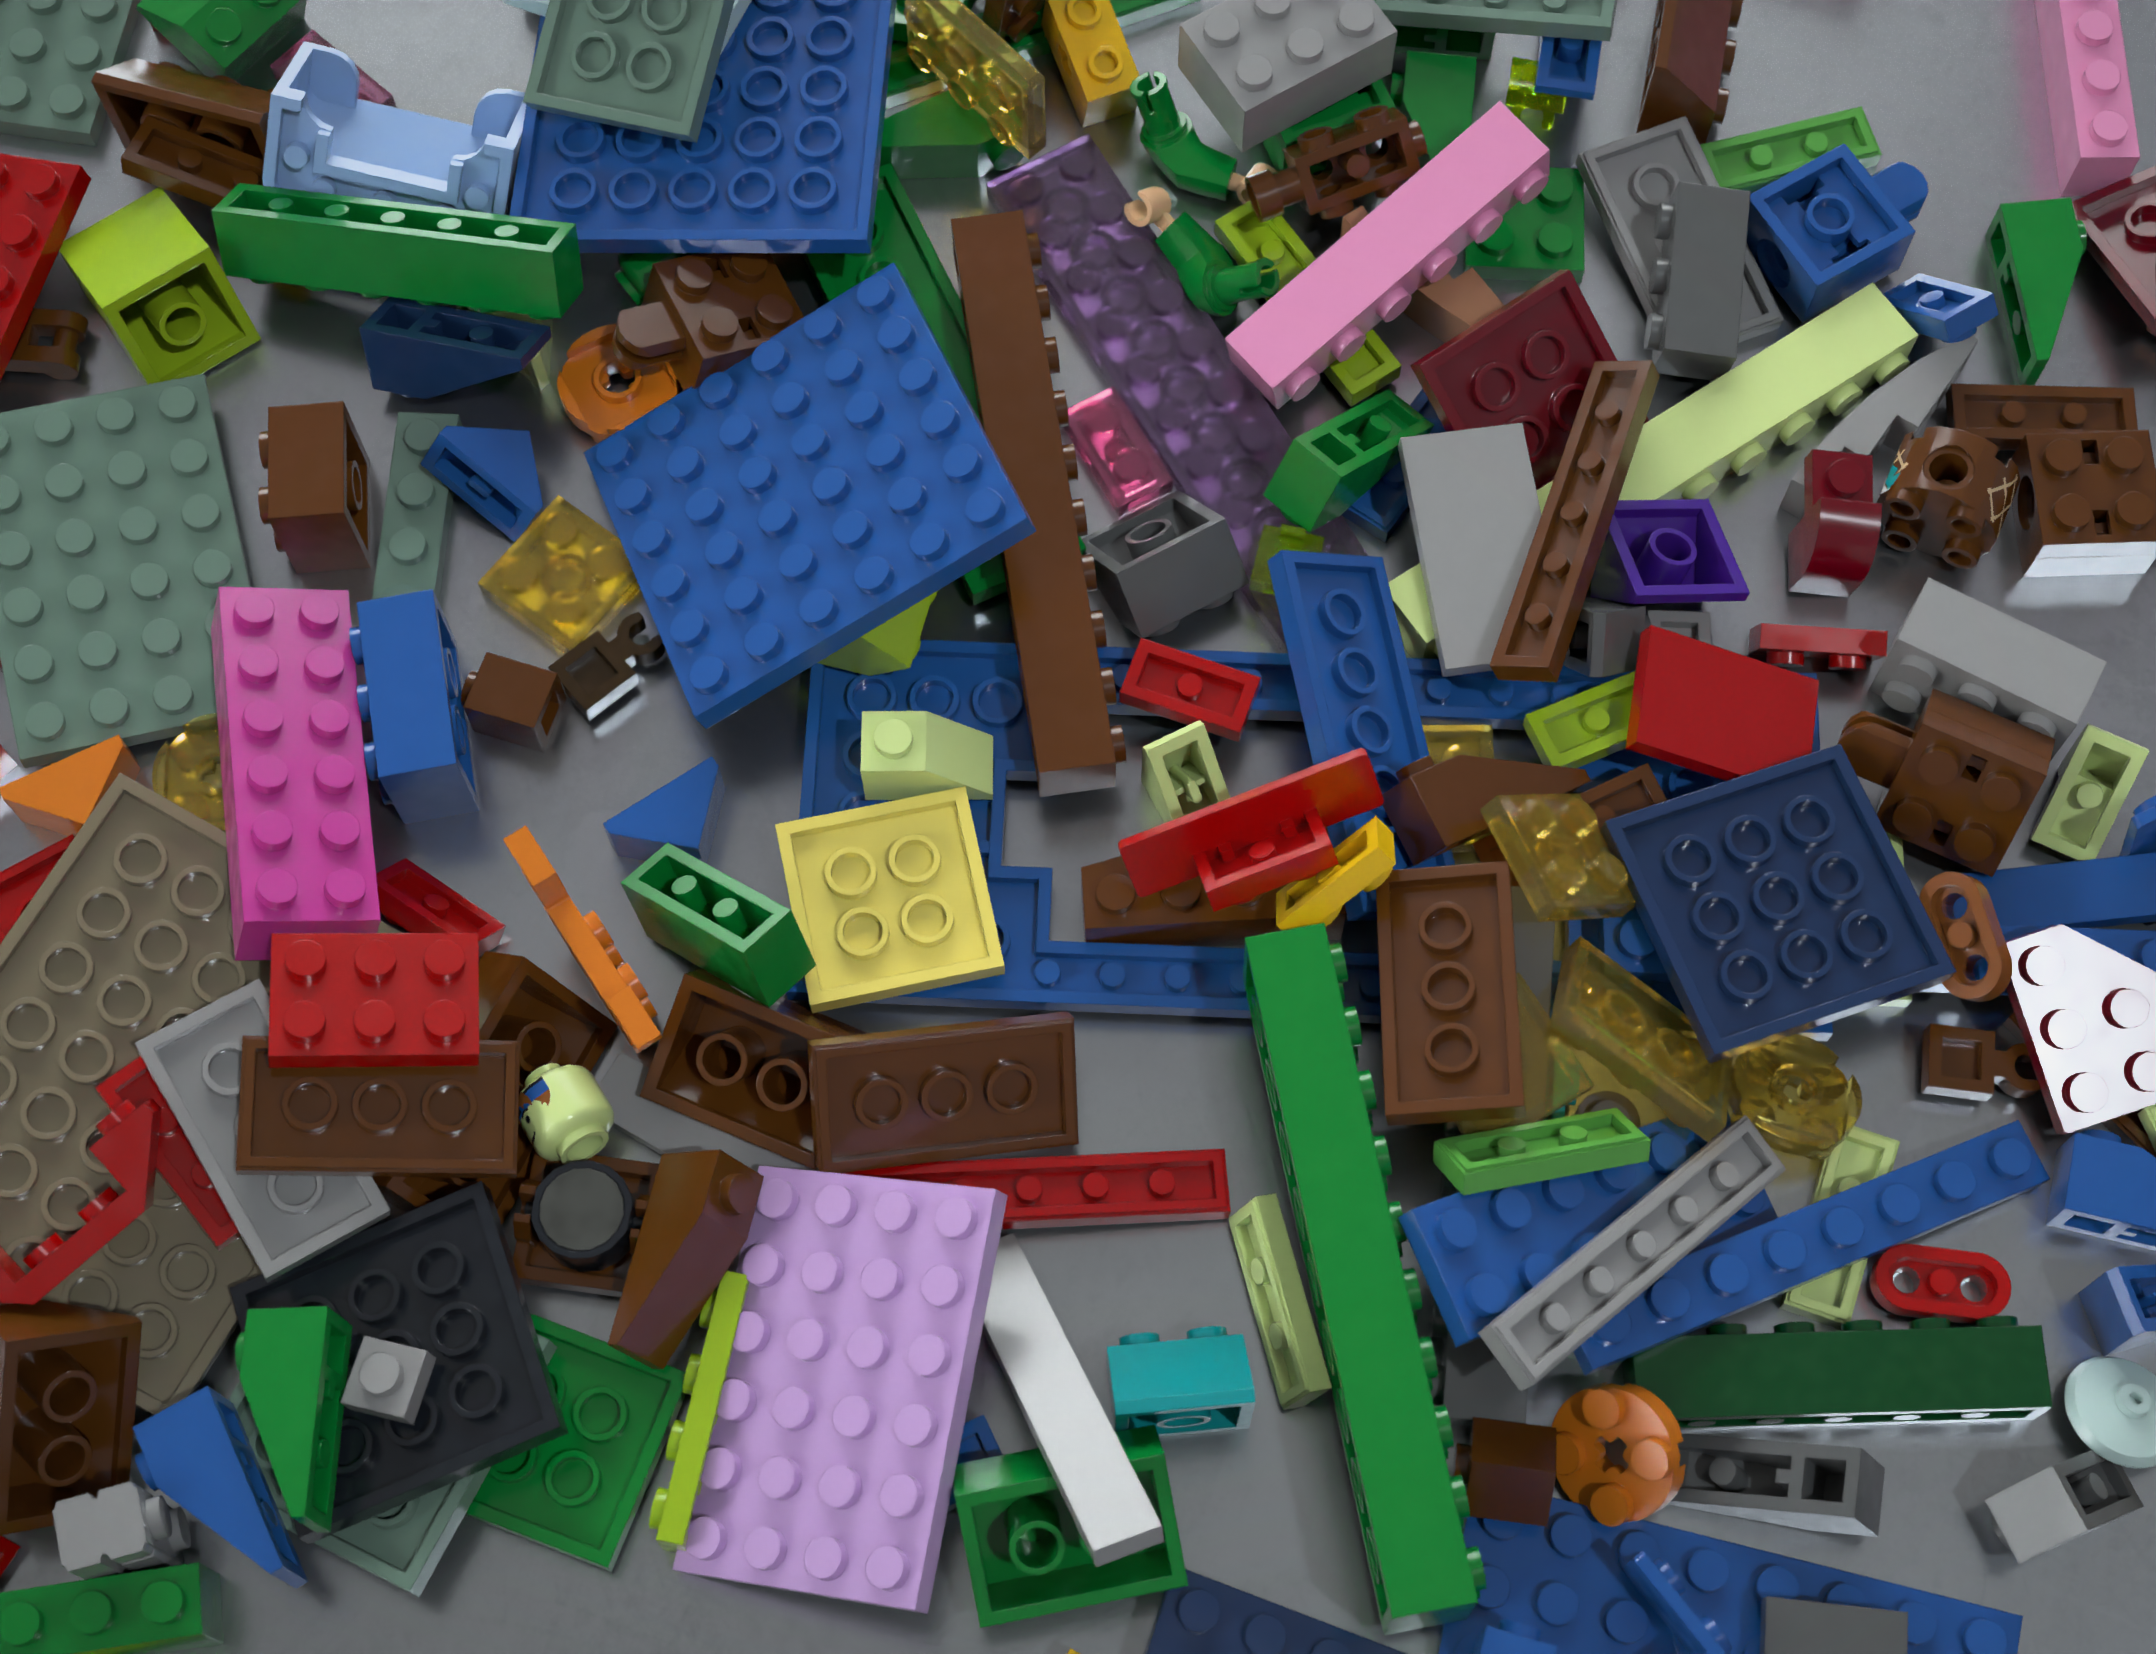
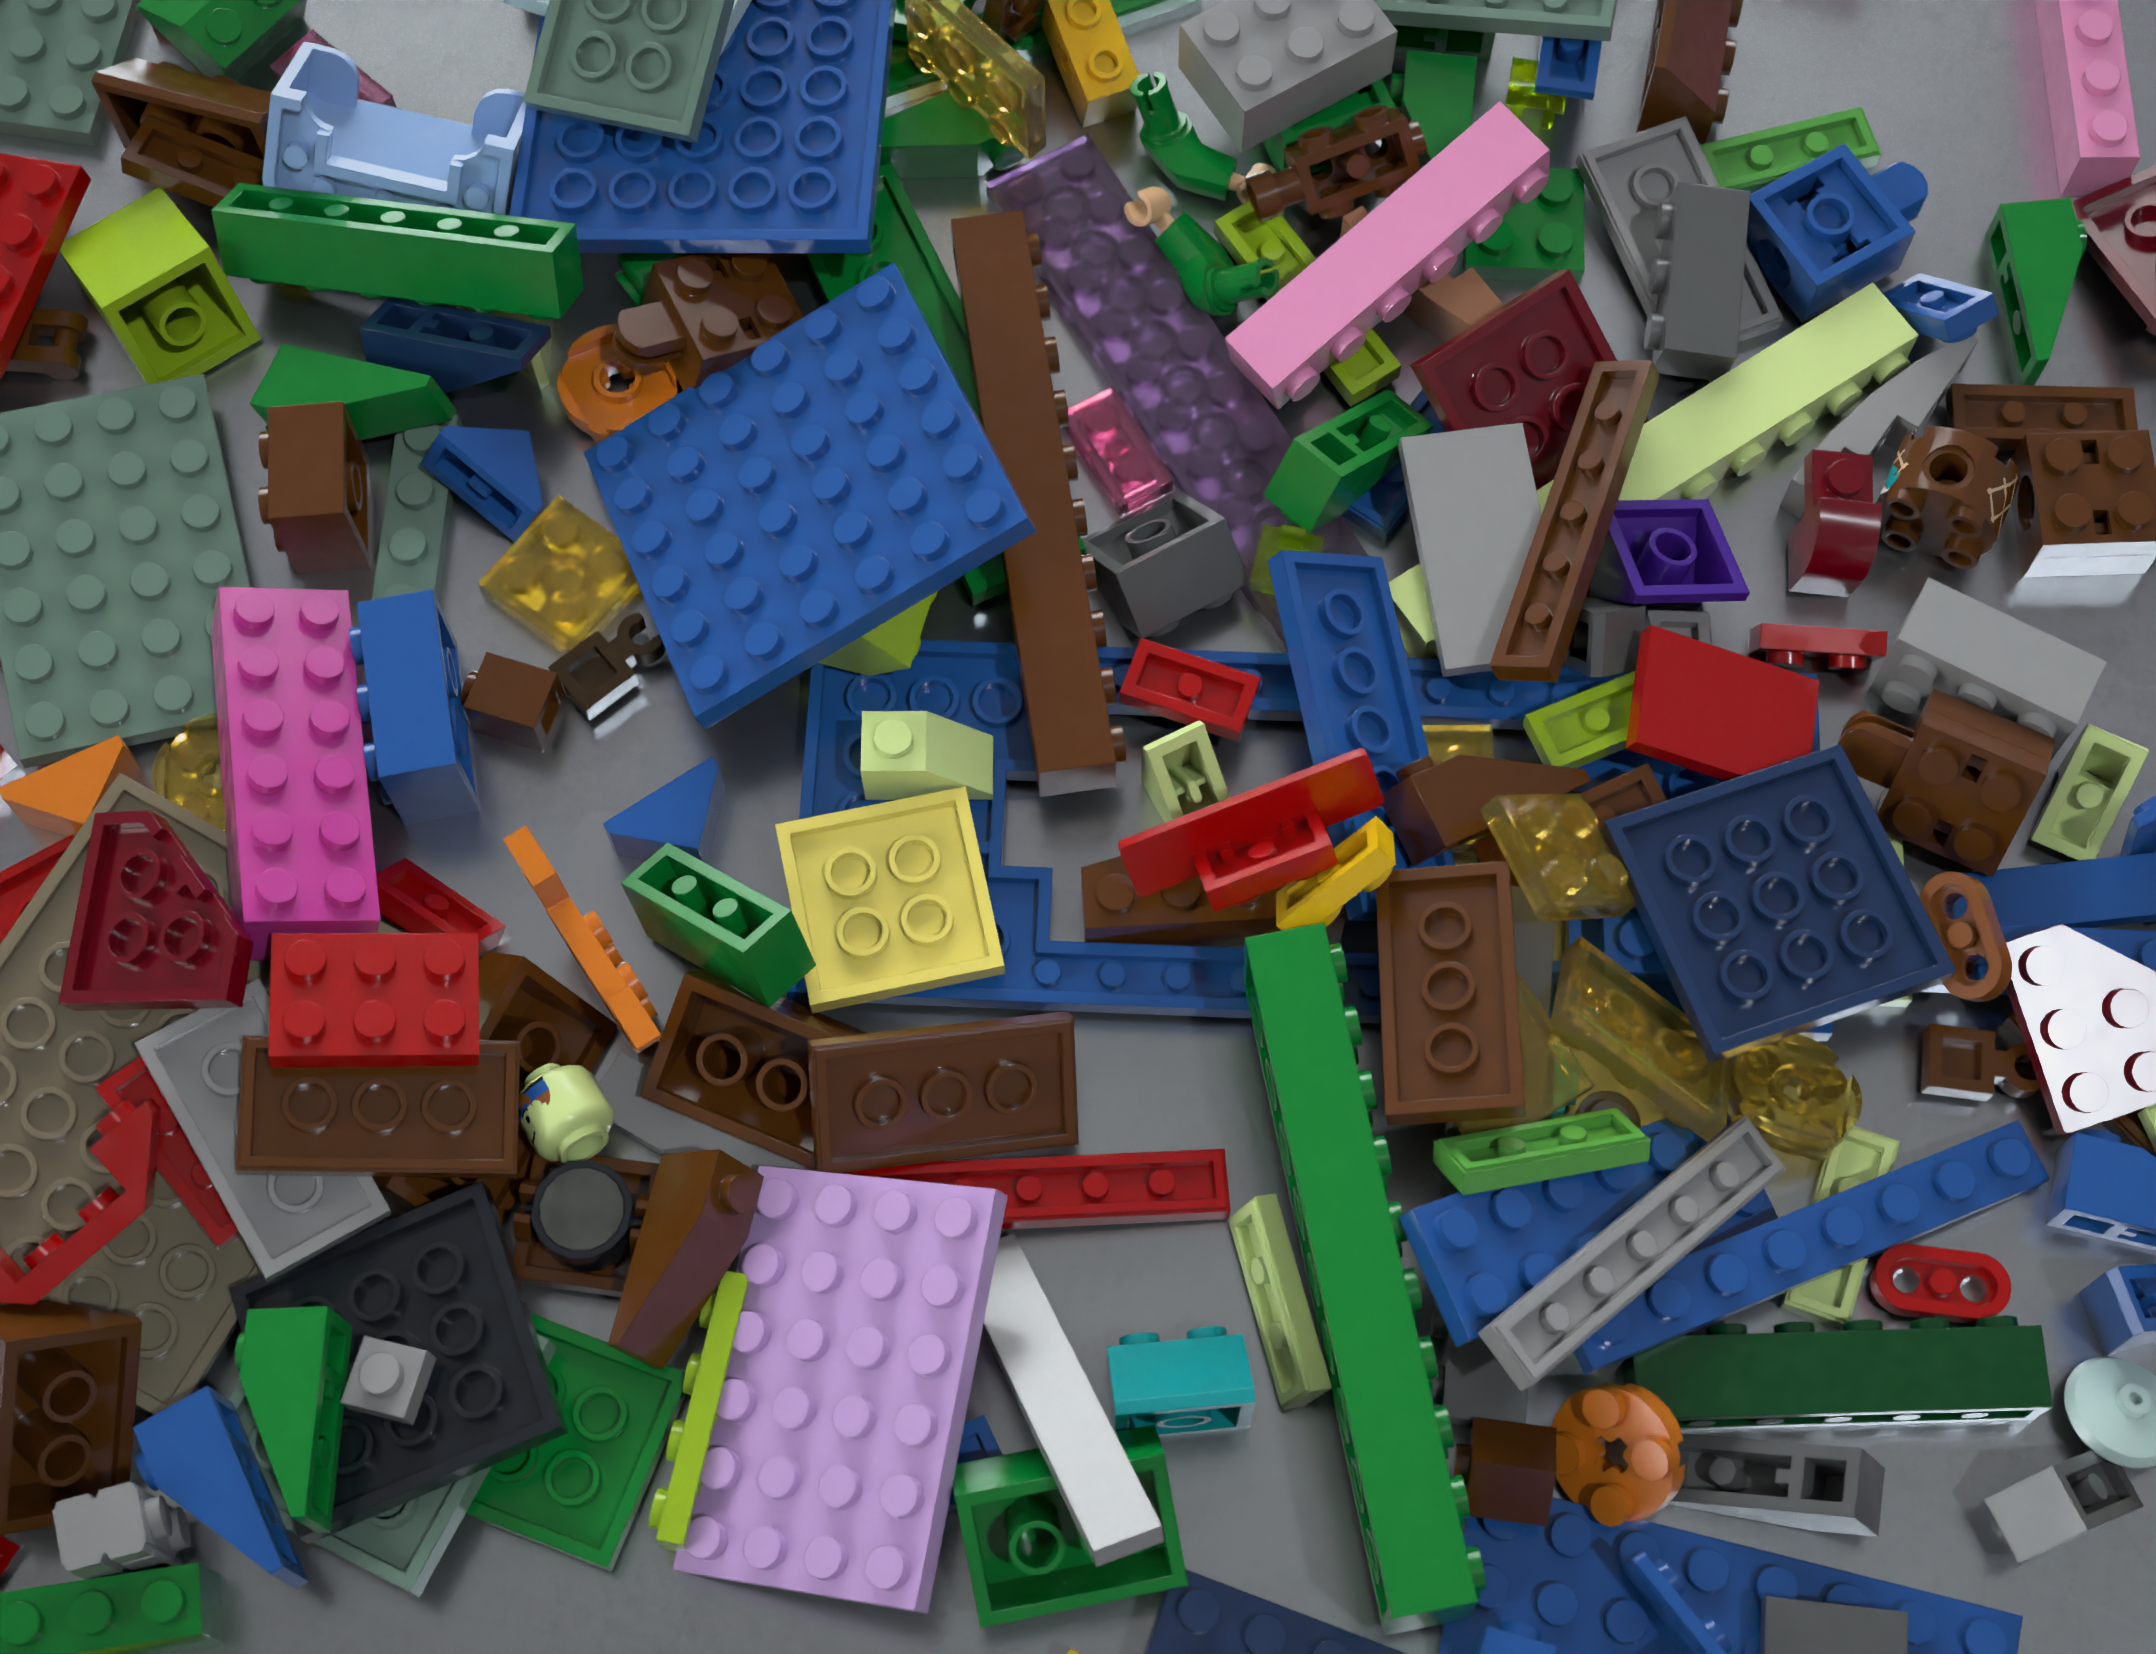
(151, 925): none -> dark red plate
(376, 396): none -> green slope

